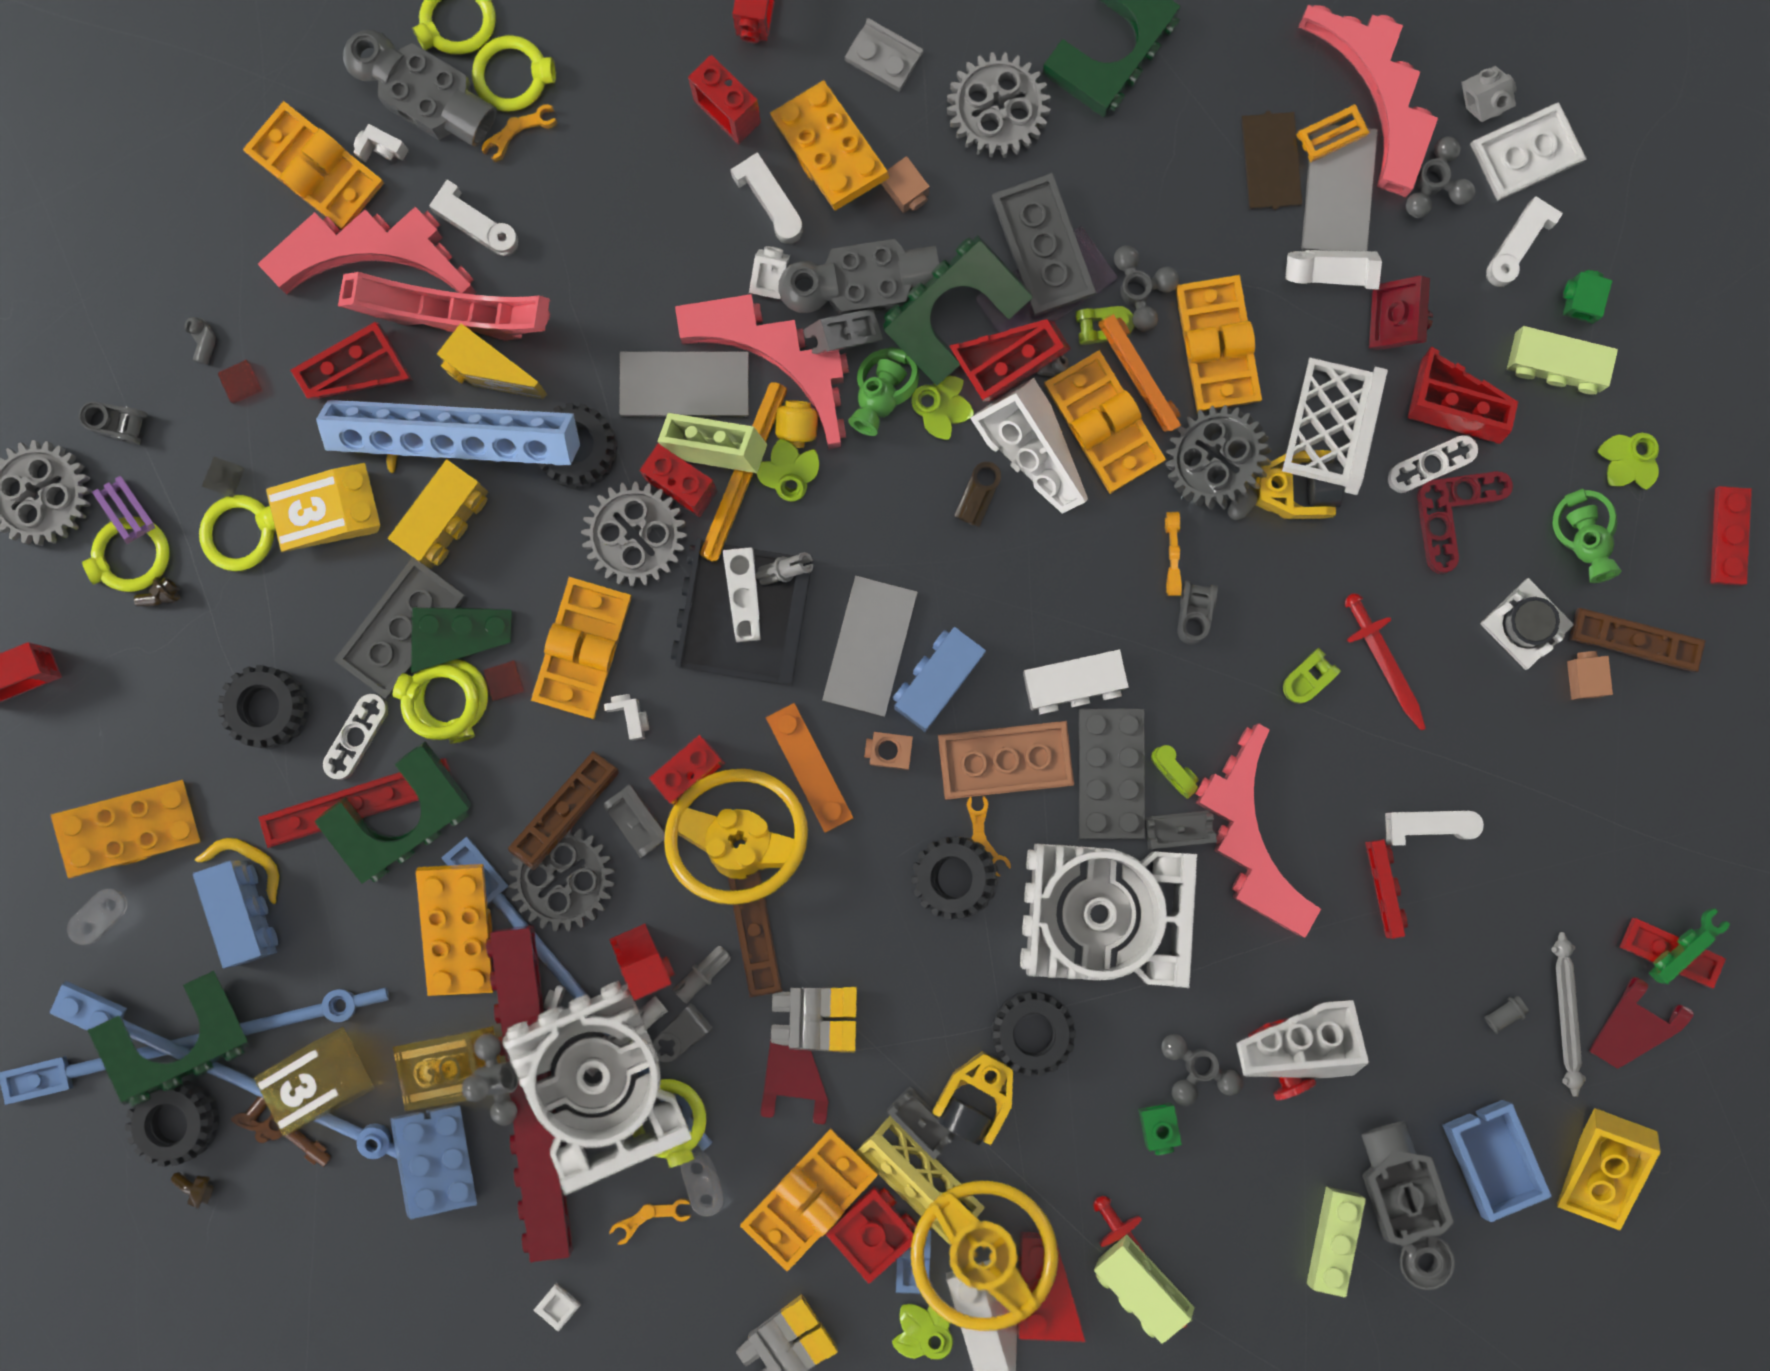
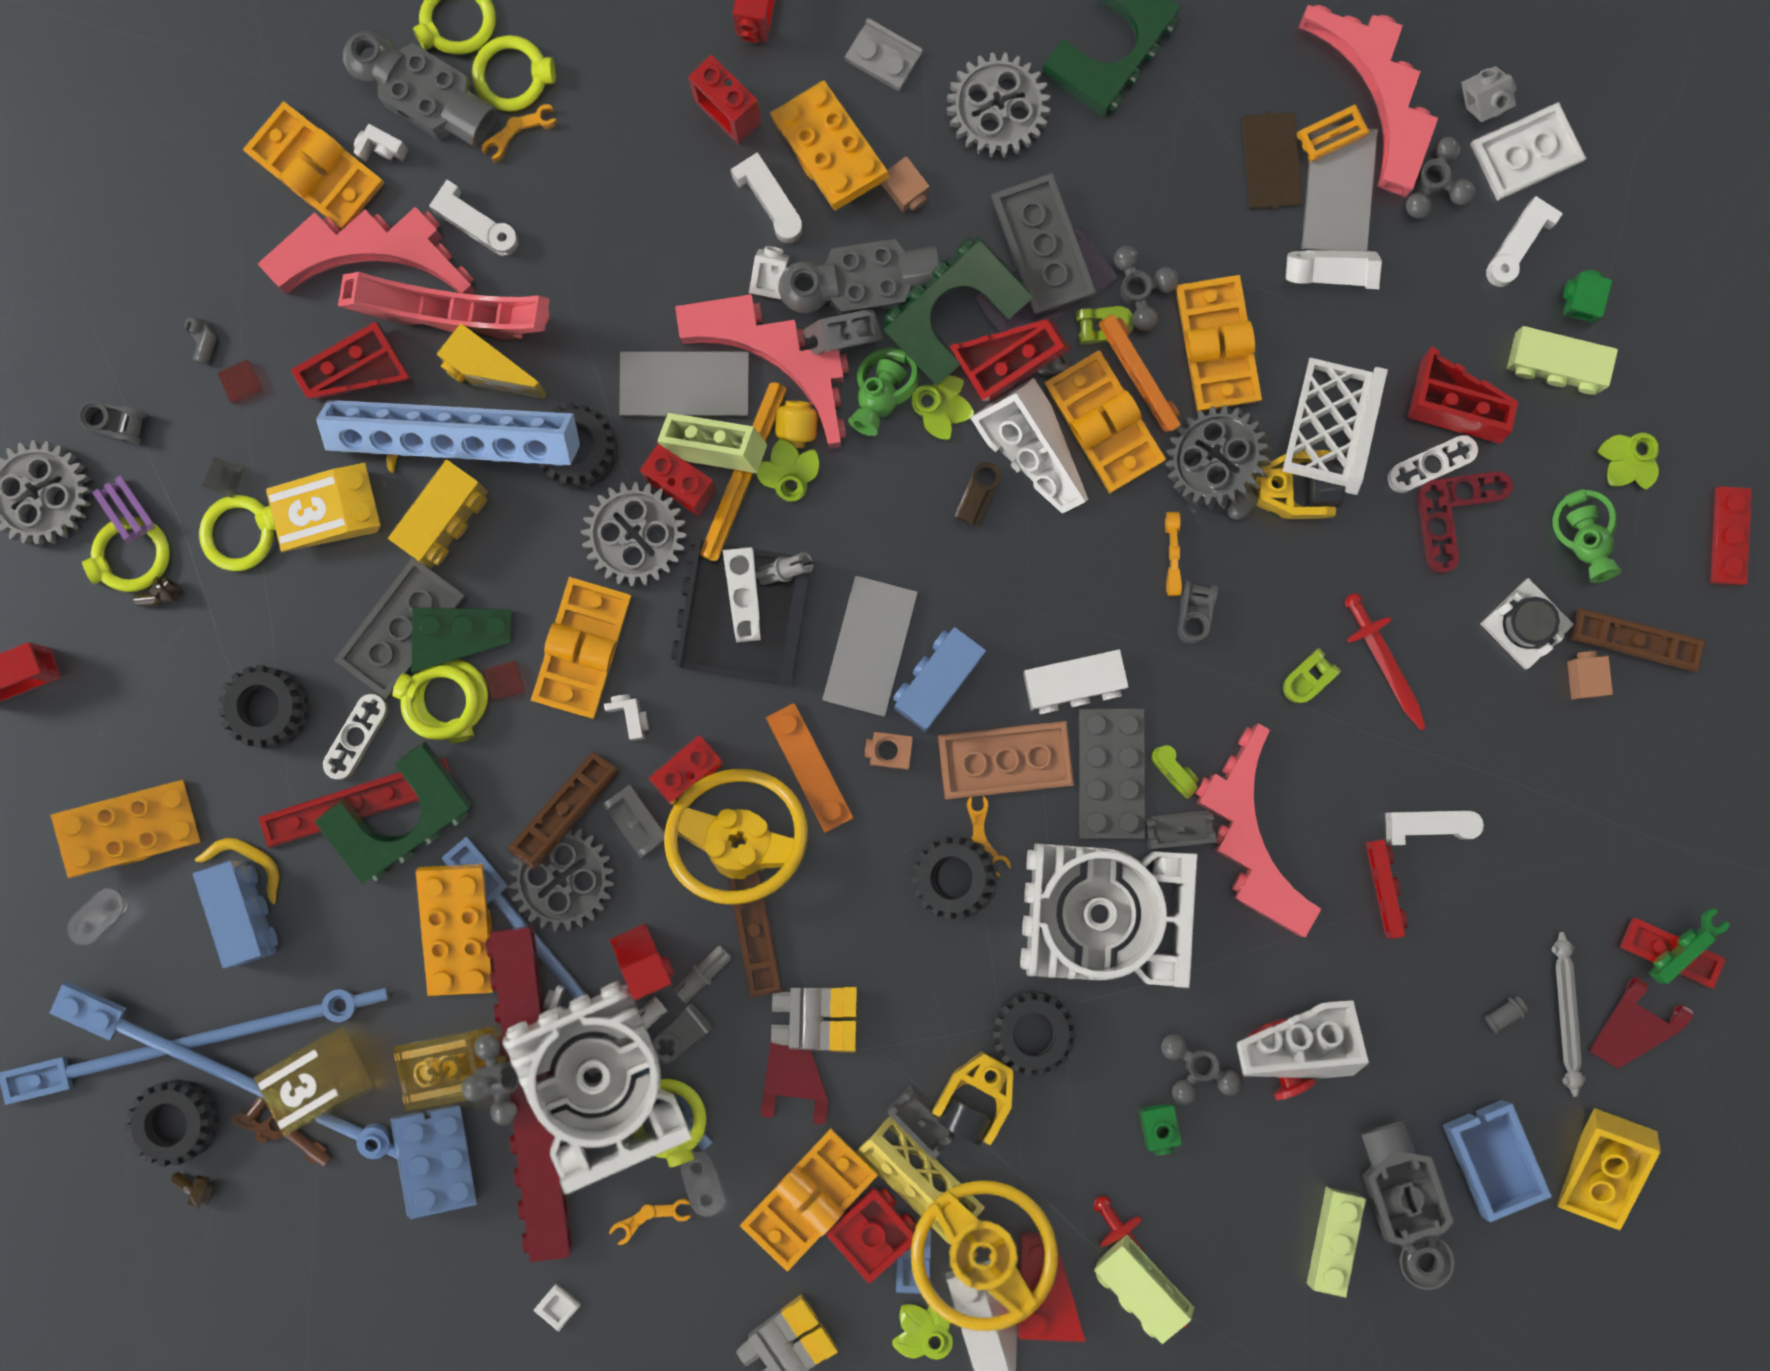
(137, 1077): dark green arch -> none
(1400, 313): dark red tile -> none

